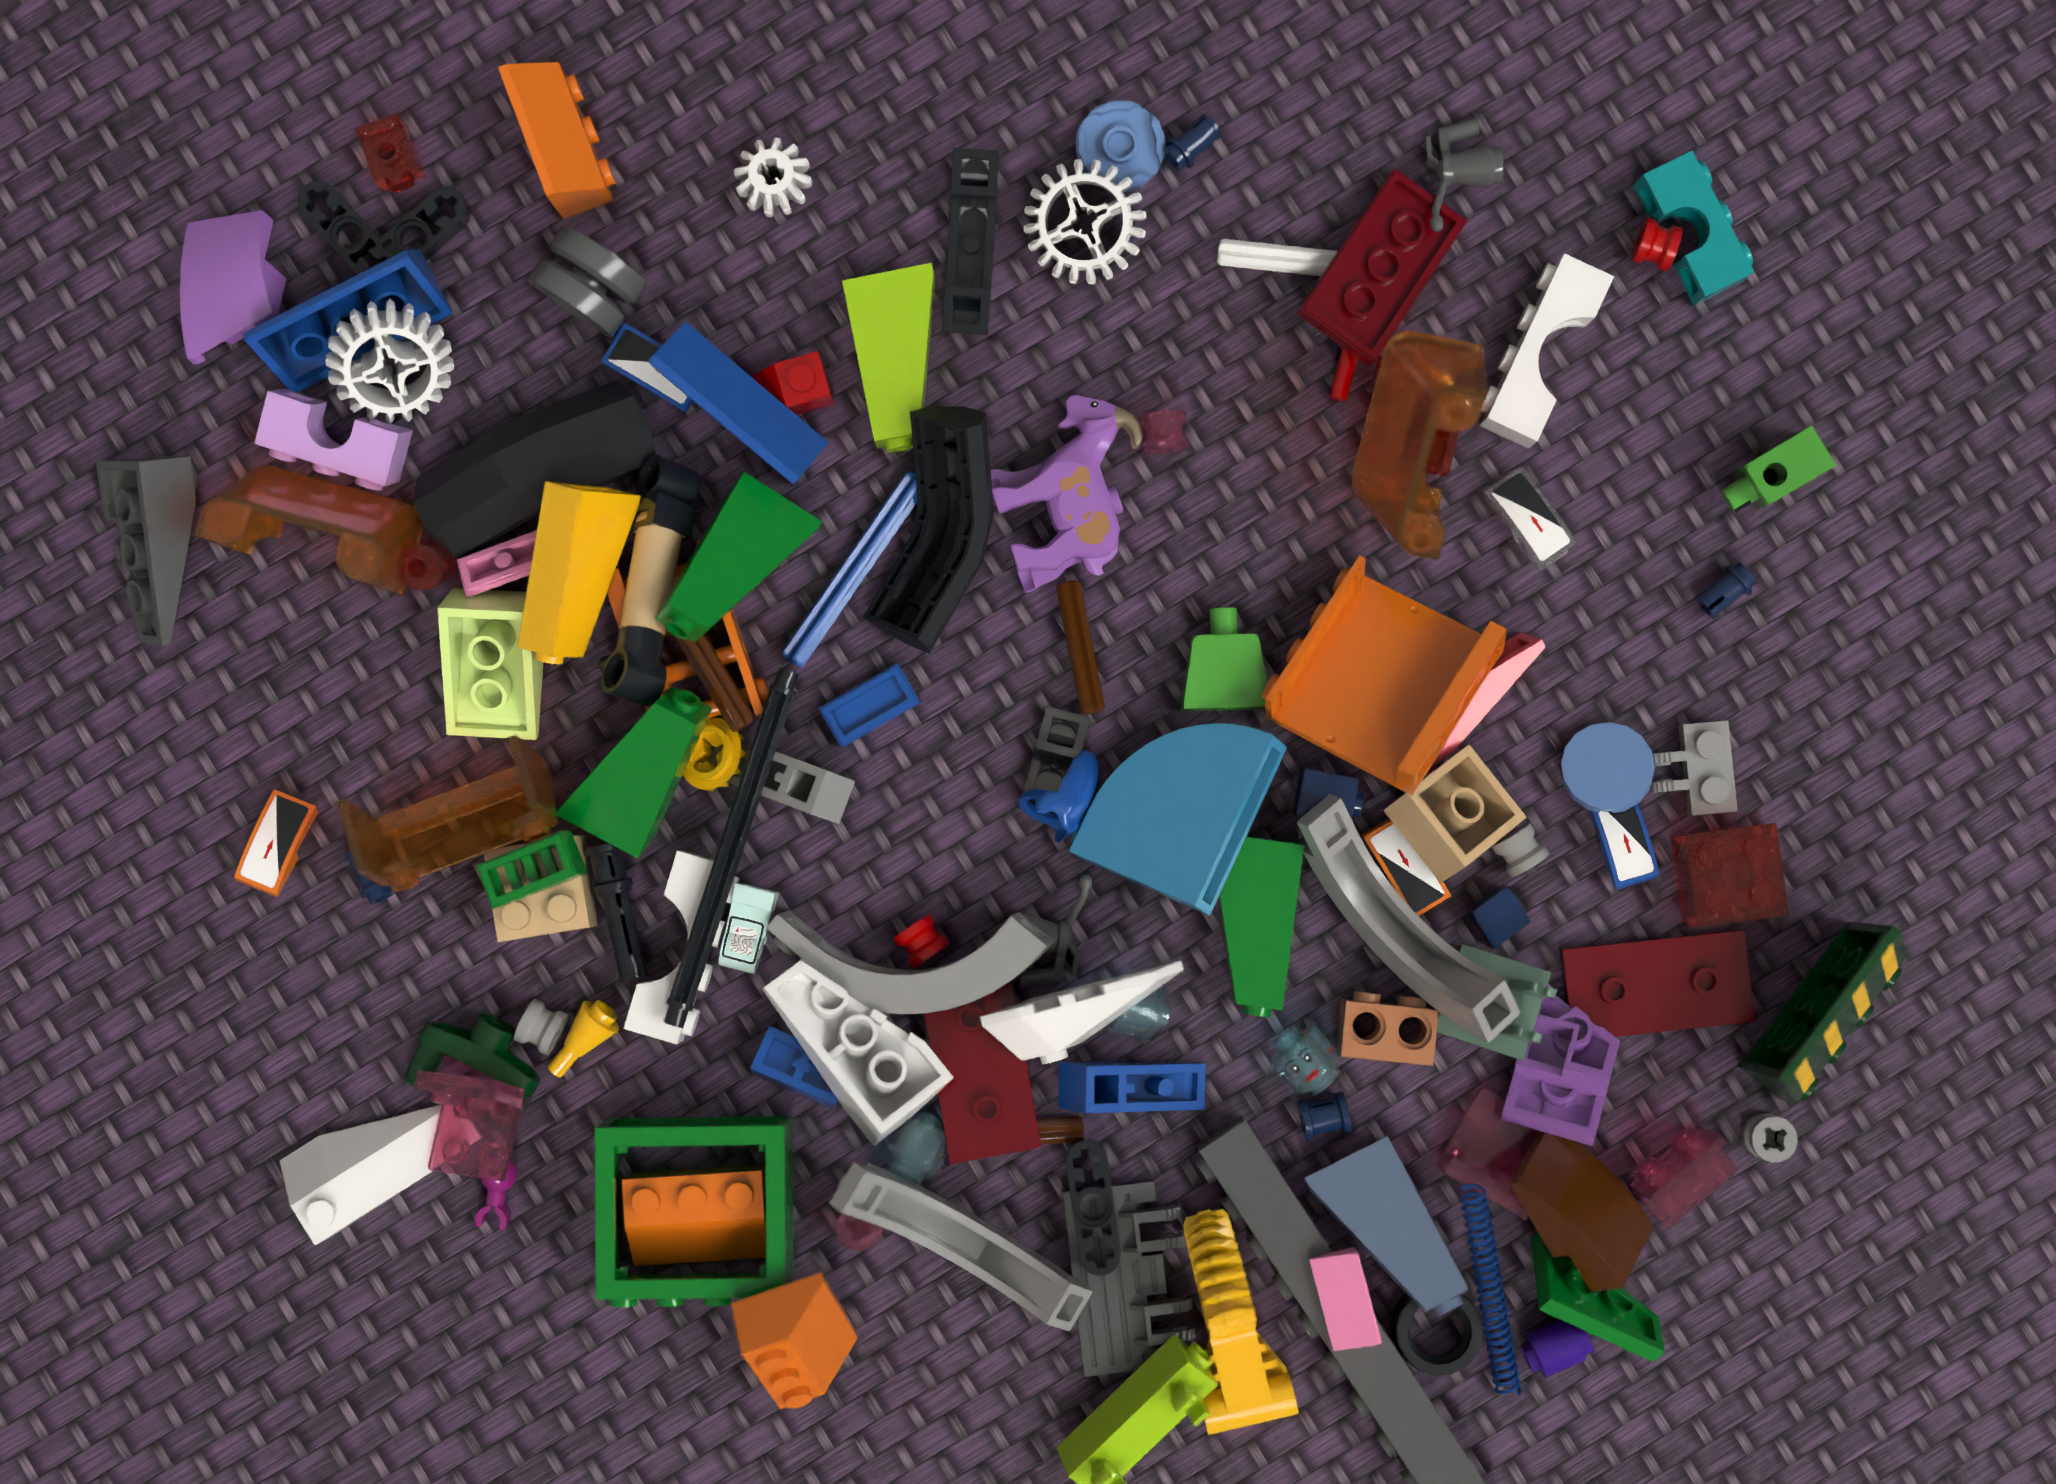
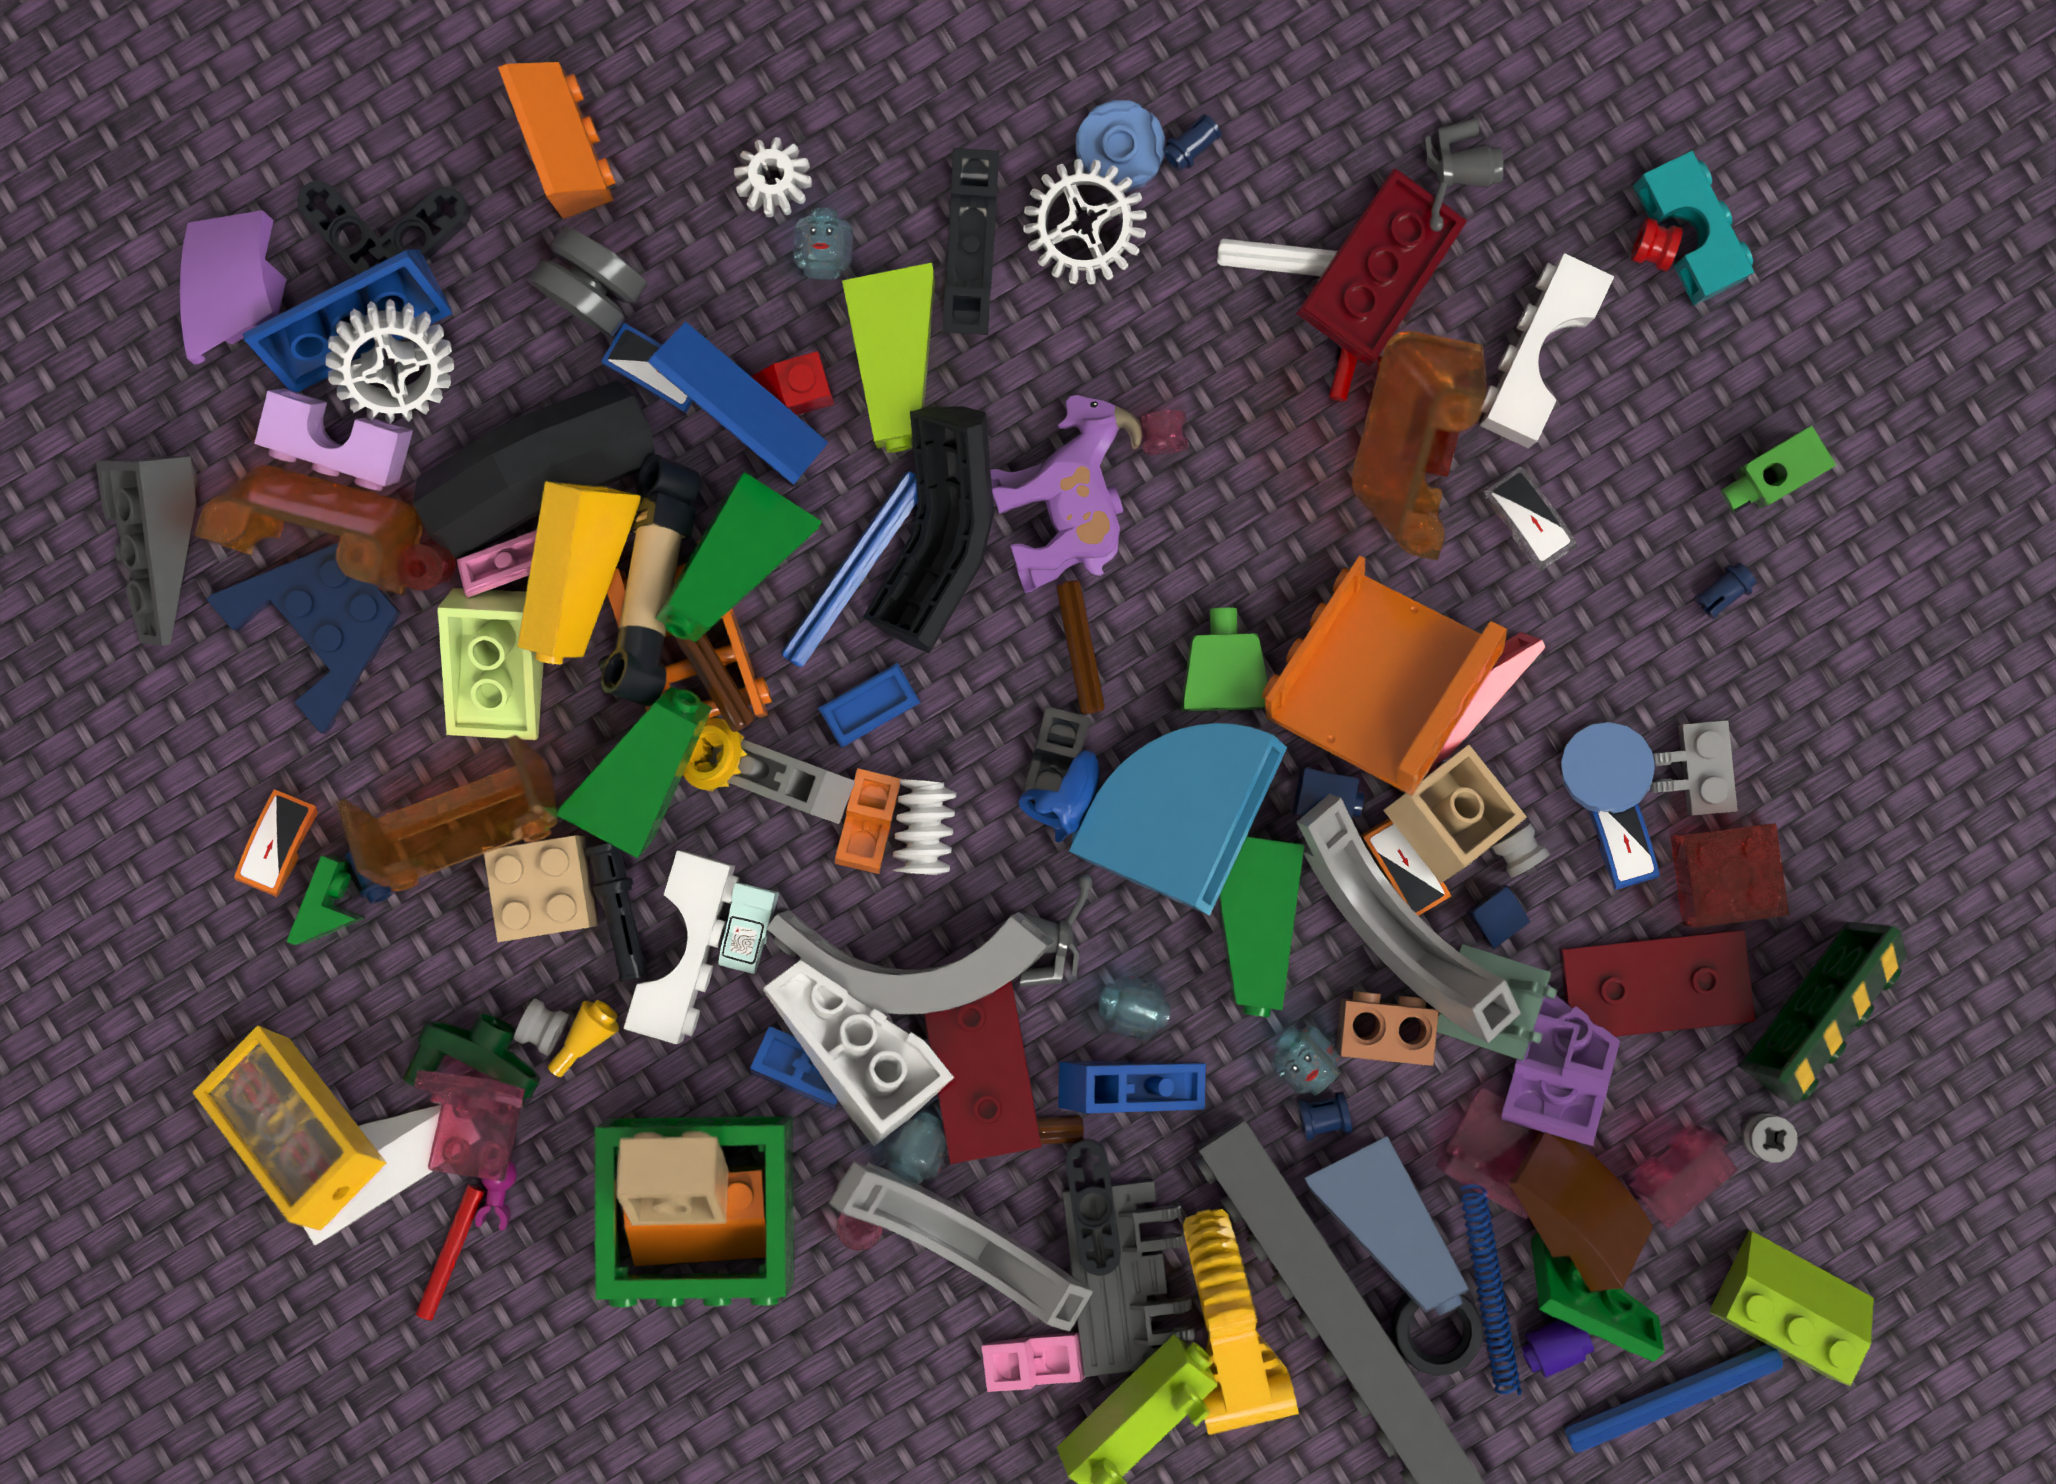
(289, 1128): none -> brick
(317, 912): none -> green slope
(332, 612): none -> dark blue wing
(386, 136): clear red brick -> none
(450, 1252): none -> red bar
(569, 855): green slope -> none
(672, 1179): none -> tan brick
(730, 848): black piece -> none
(794, 1339): orange slope -> none
(823, 244): none -> clear light blue head
(868, 821): none -> orange slope
(921, 941): red wheel -> none
(924, 827): none -> white piece
(1032, 1361): none -> bright pink slope
(1068, 1017): white wedge -> none
(1345, 1300): bright pink slope -> none
(1673, 1398): none -> blue axle
(1796, 1309): none -> lime slope

